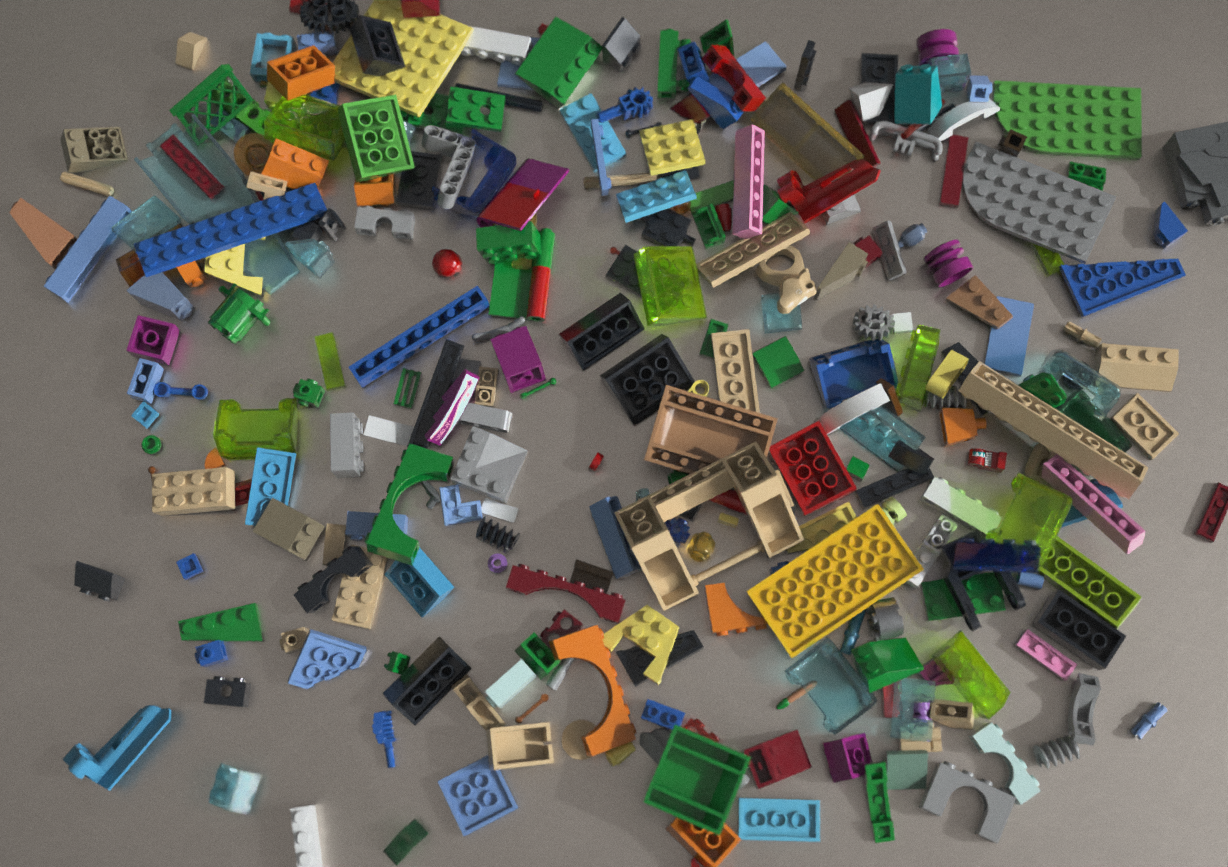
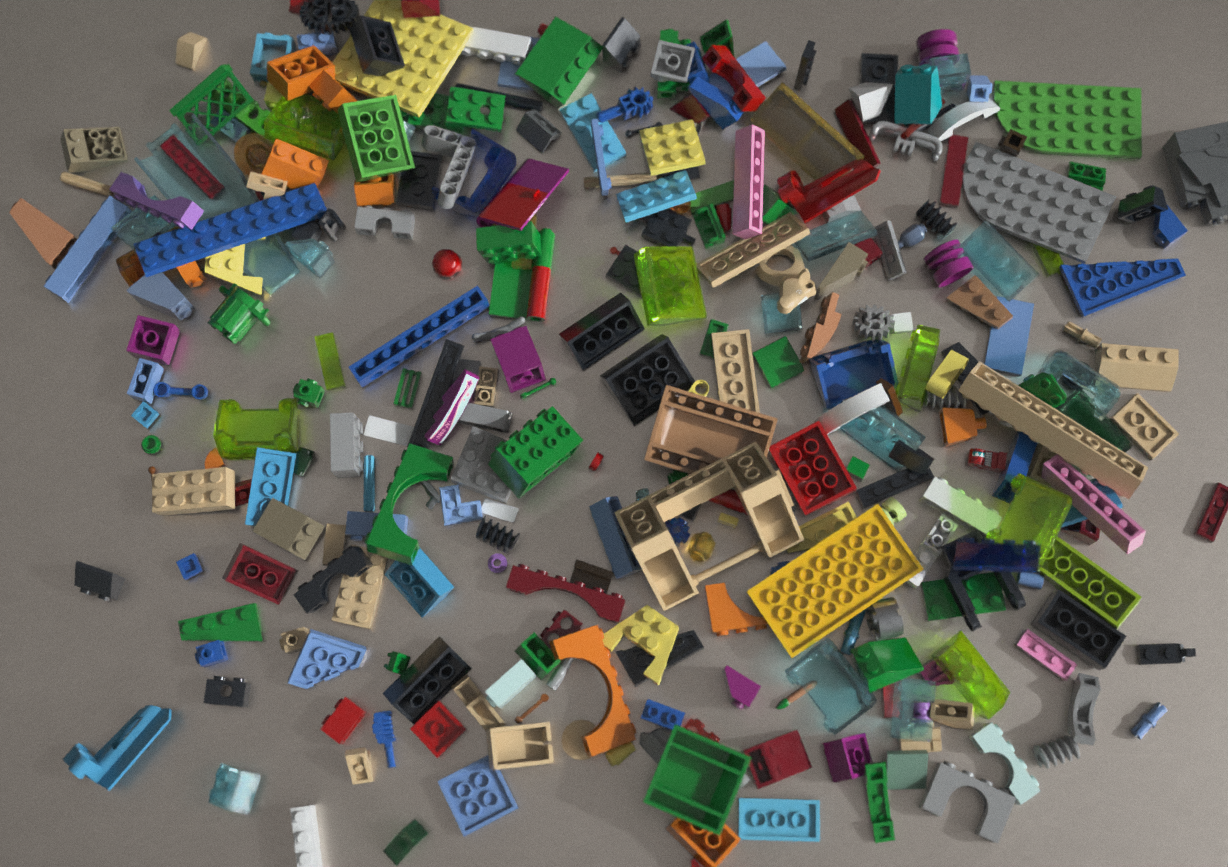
(176, 210): none -> medium lavender arch
(259, 573): none -> dark red slope
(303, 460): none -> dark green cone
(330, 91): none -> orange slope
(343, 720): none -> red piece
(359, 765): none -> tan slope
(369, 484): none -> medium azure axle
(438, 729): none -> red plate
(534, 451): none -> green brick
(537, 130): none -> dark grey panel
(672, 62): none -> light grey slope
(739, 688): none -> magenta slope
(823, 330): none -> nougat slope
(836, 235): none -> clear light blue tile
(936, 219): none -> black piece
(998, 261): none -> clear light blue slope
(1017, 462): none -> blue slope
(1083, 531): none -> dark red slope
(1142, 204): none -> black slope
(1163, 653): none -> black hinge

